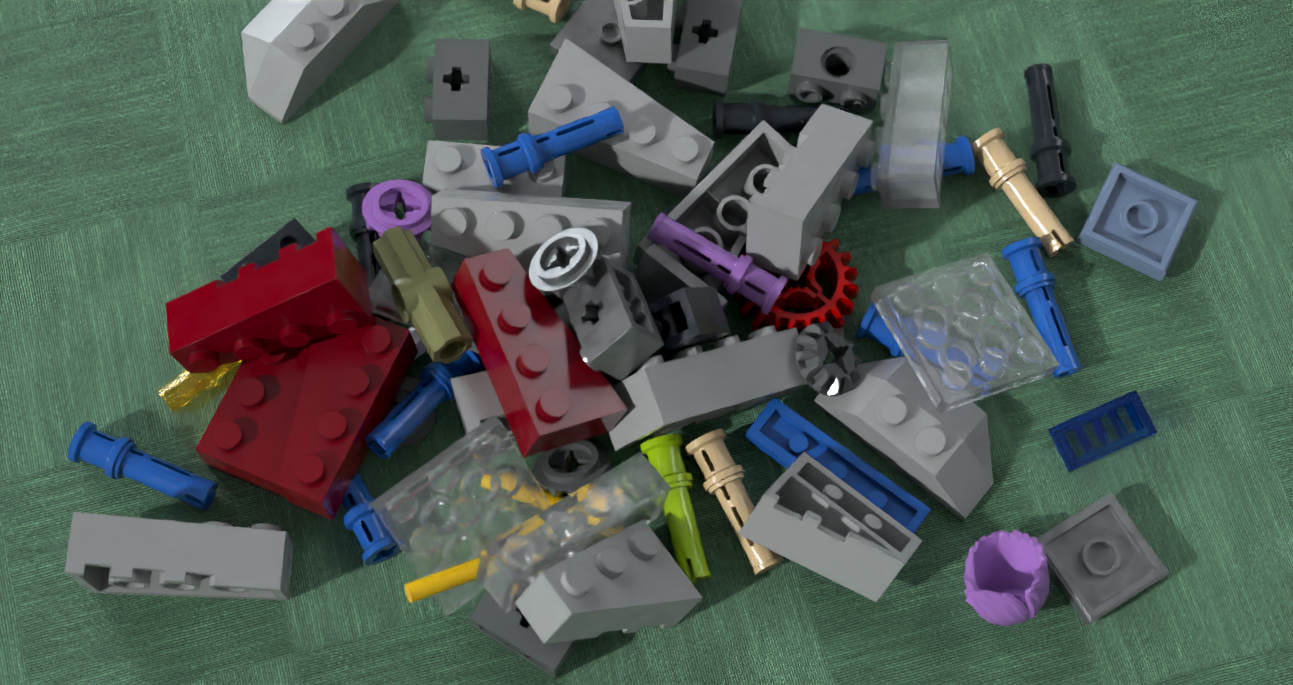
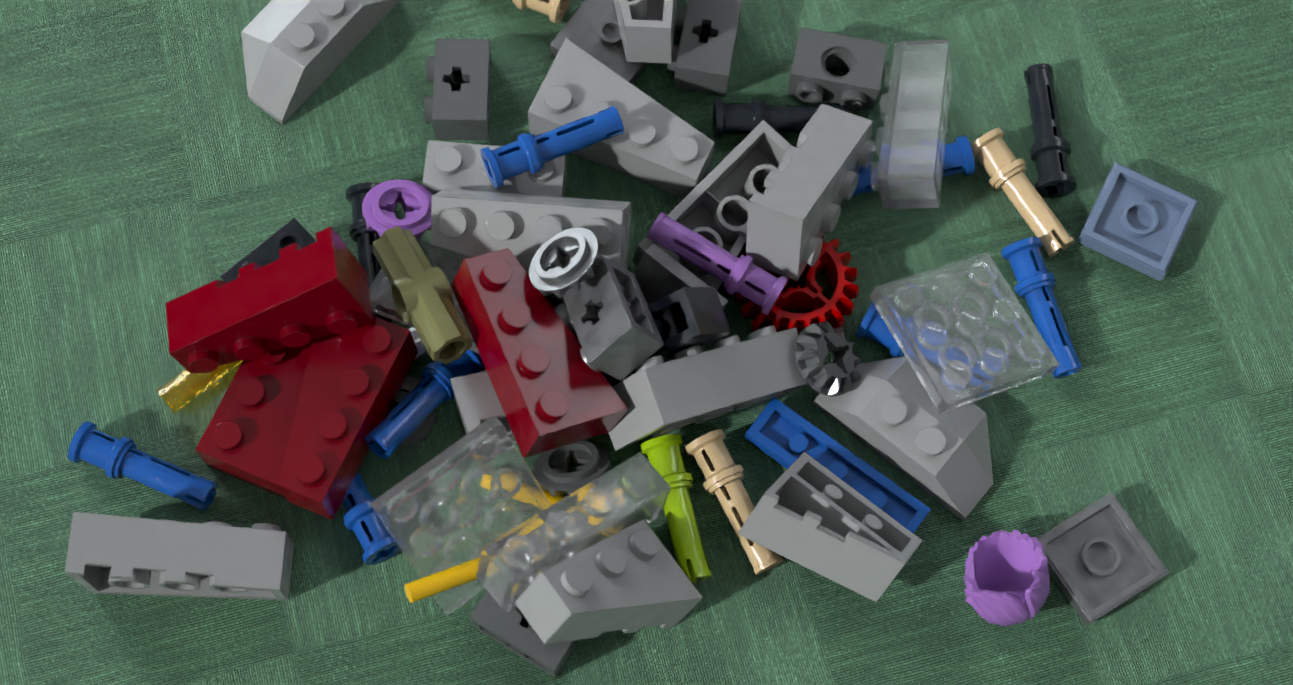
(1137, 413): clear blue slope -> none

